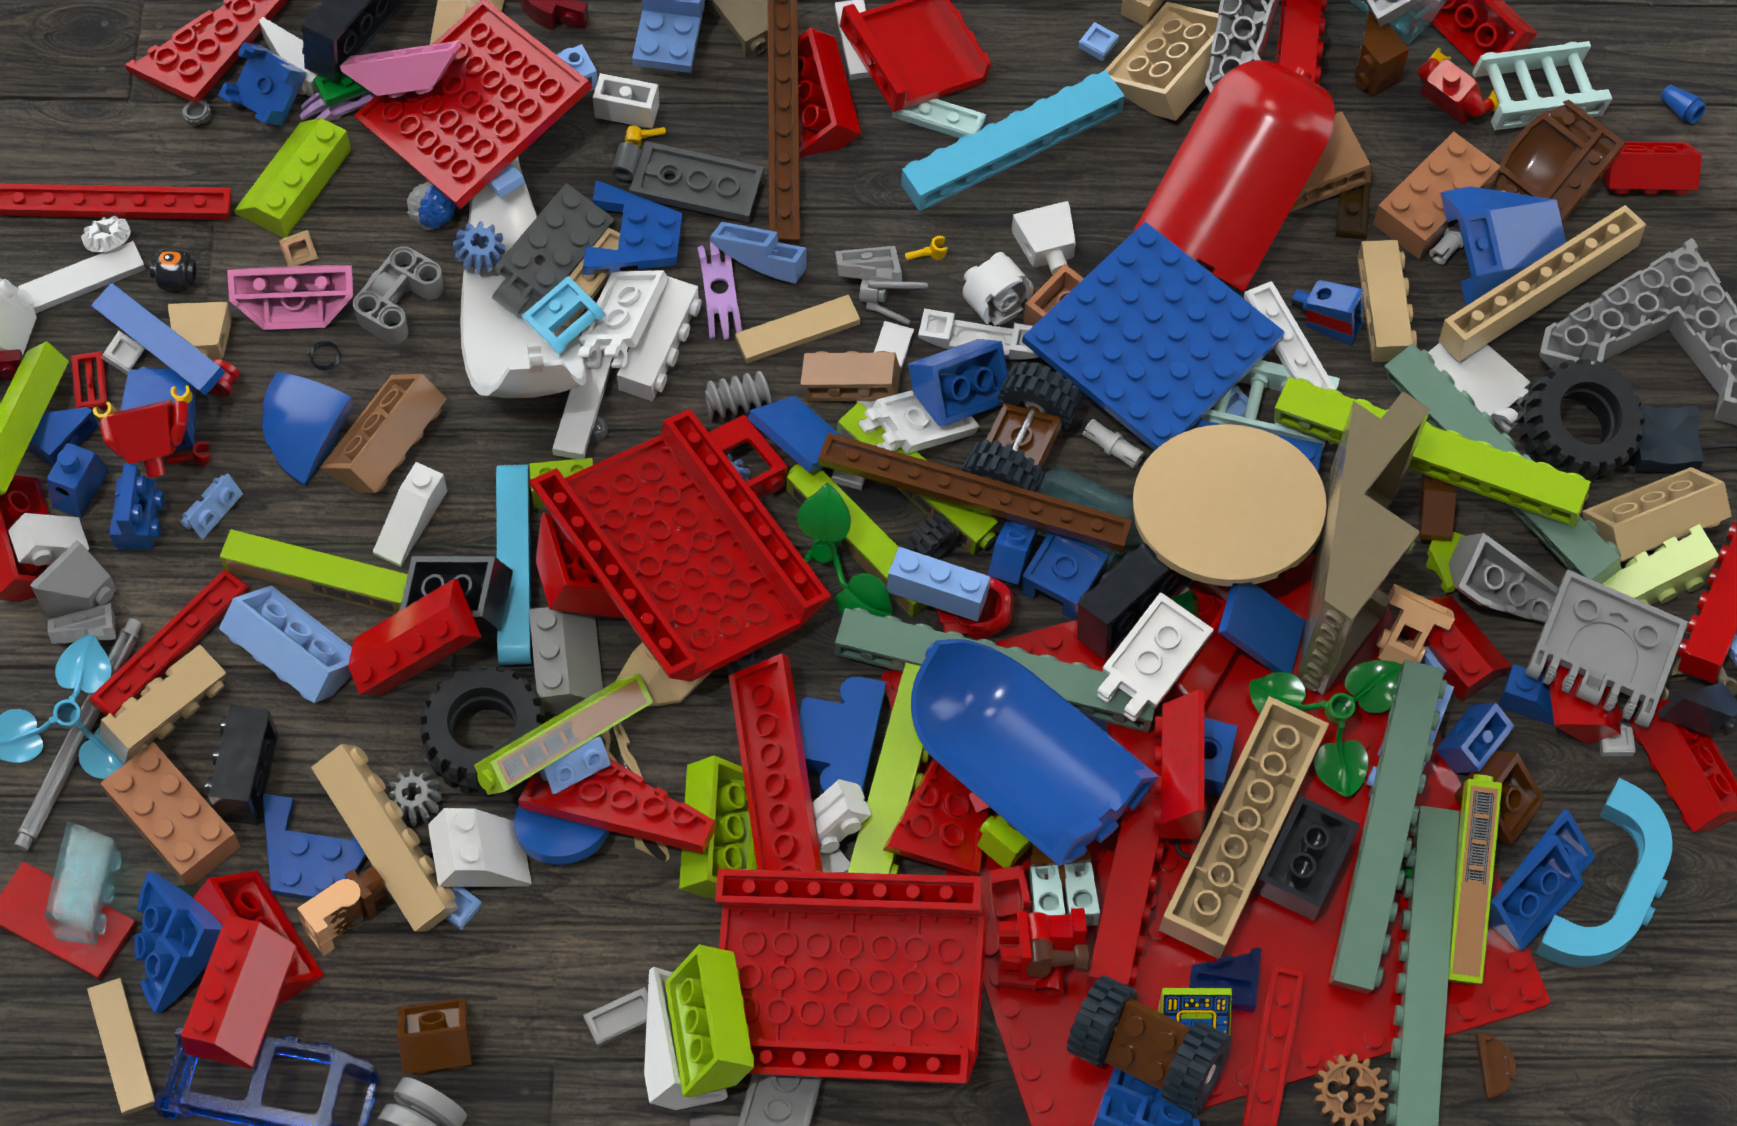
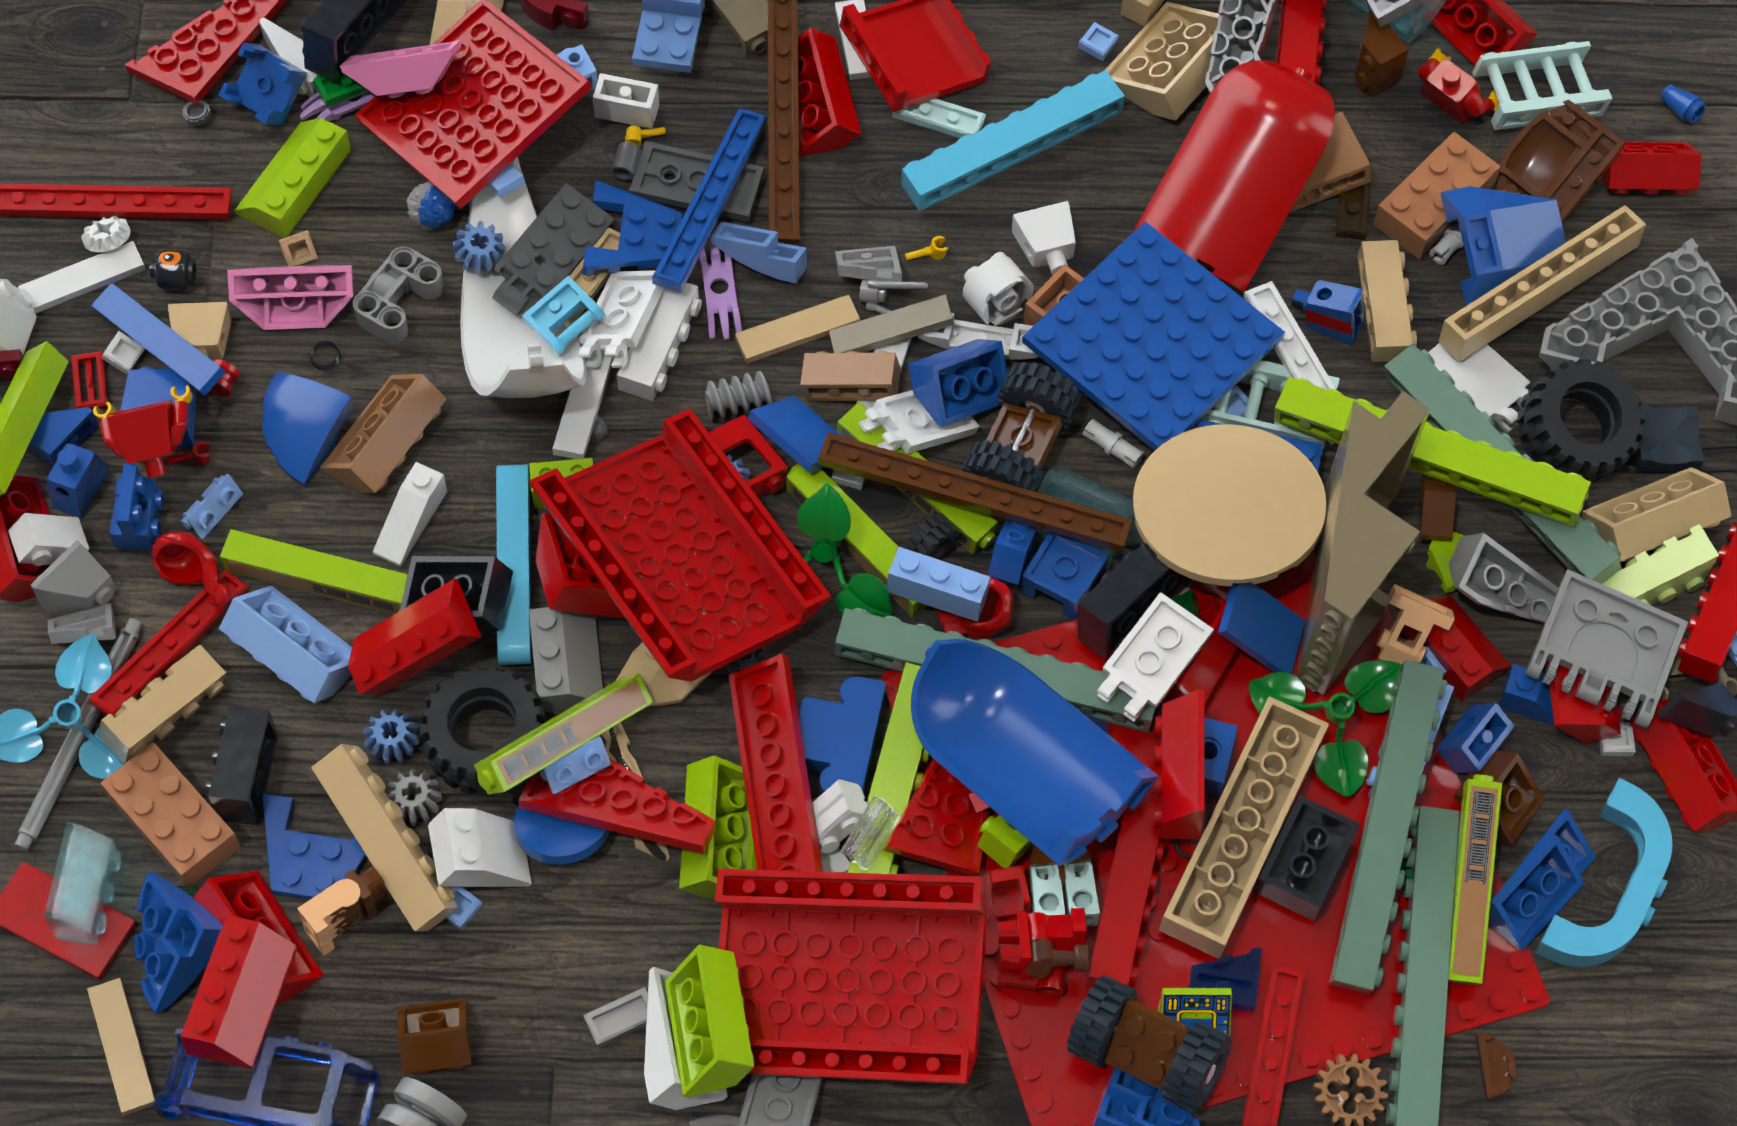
(188, 562): none -> red hair
(392, 747): none -> medium blue gear
(709, 200): none -> blue tile
(867, 830): none -> clear tile
(893, 326): none -> tile

